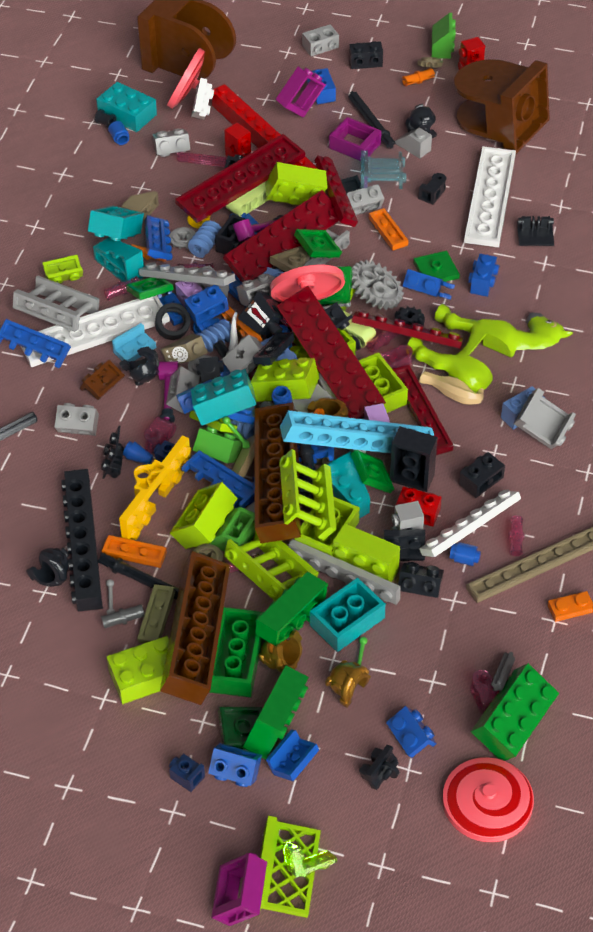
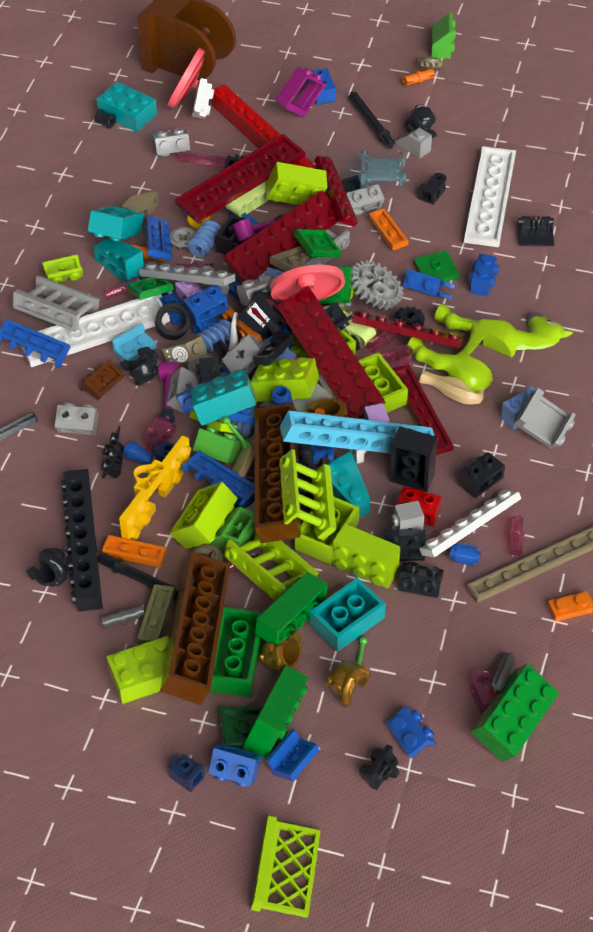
(110, 583): light grey hinge -> none
(118, 132): blue brick -> none
(226, 906): magenta window -> none
(237, 140): red brick -> none
(303, 866): clear neon green bracket -> none
(320, 40): light grey brick -> none
(346, 572): light grey plate -> none
(366, 55): black brick -> none
(369, 134): magenta window -> none
(372, 471): green plate -> none
(471, 51): red brick -> none
(488, 799): coral dish -> none
(507, 106): reddish brown piece -> none

